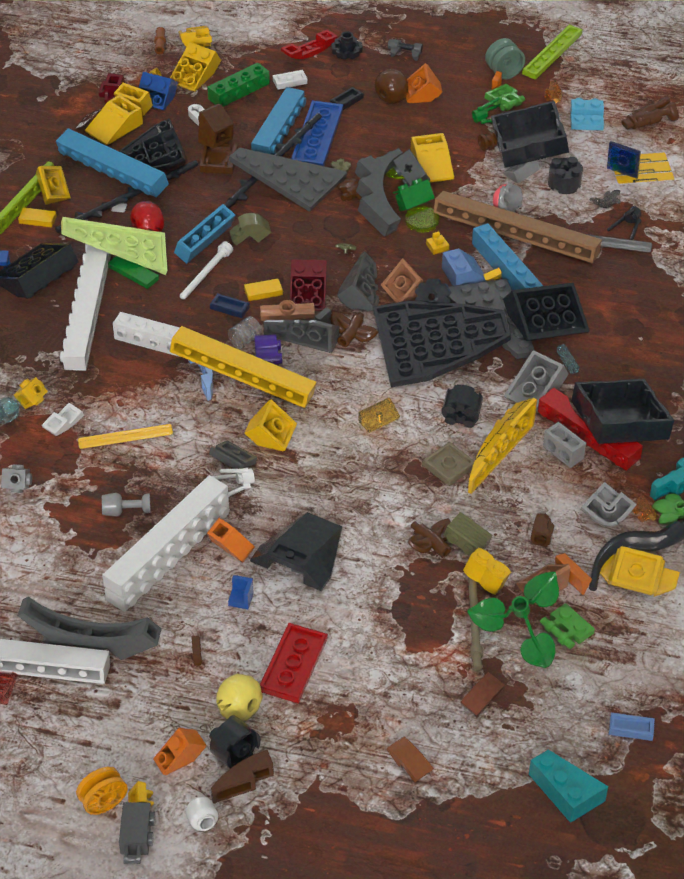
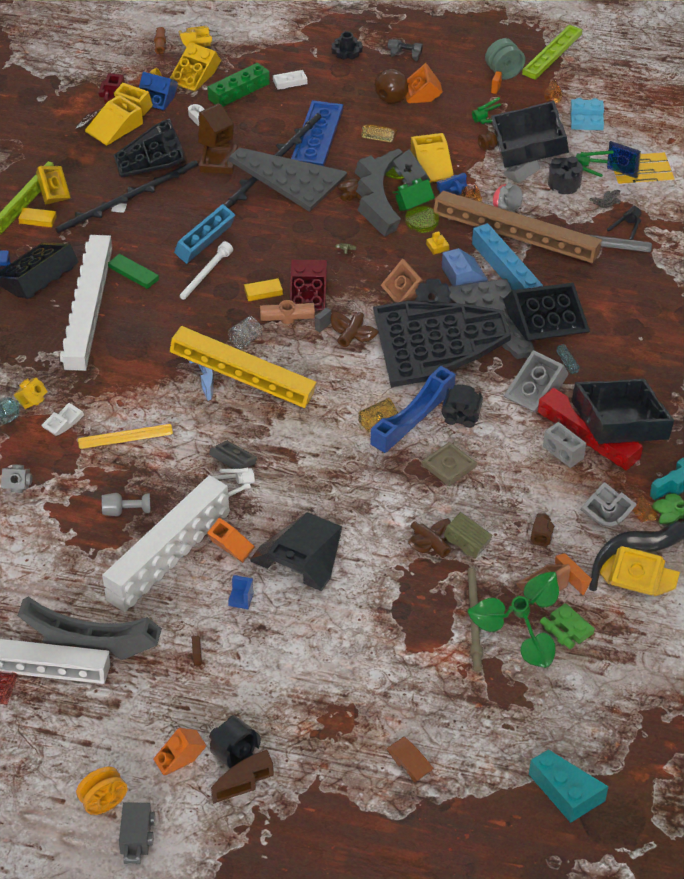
(112, 162): dark azure brick -> none
(133, 244): yellowish green wing -> none
(139, 793): yellow tile -> none
(144, 332): white brick -> none
(147, 217): red piece -> none
(201, 813): white head -> none
(229, 305): dark blue tile -> none
(239, 696): light yellow piece -> none
(250, 225): olive brick -> none
(267, 348): dark purple brick -> none
(271, 427): yellow slope -> none
(279, 121): dark azure brick -> none
(293, 662): red tile -> none
(307, 333): dark grey wedge -> none
(323, 41): red slope -> none
(341, 165): olive plant -> none
(348, 97): black tile -> none
(359, 287): dark grey wedge -> none
(378, 132): none -> clear yellow slope
(393, 429): none -> blue arch
(453, 185): none -> blue hips
(472, 193): none -> clear orange tile
(482, 694): copper slope -> none
(486, 570): yellow brick -> none
(494, 274): yellow tile -> none
(502, 440): yellow wedge -> none
(505, 93): bright green plate -> none
(584, 159): none -> green plant
(631, 726): medium blue tile -> none
(651, 114): reddish brown piece -> none

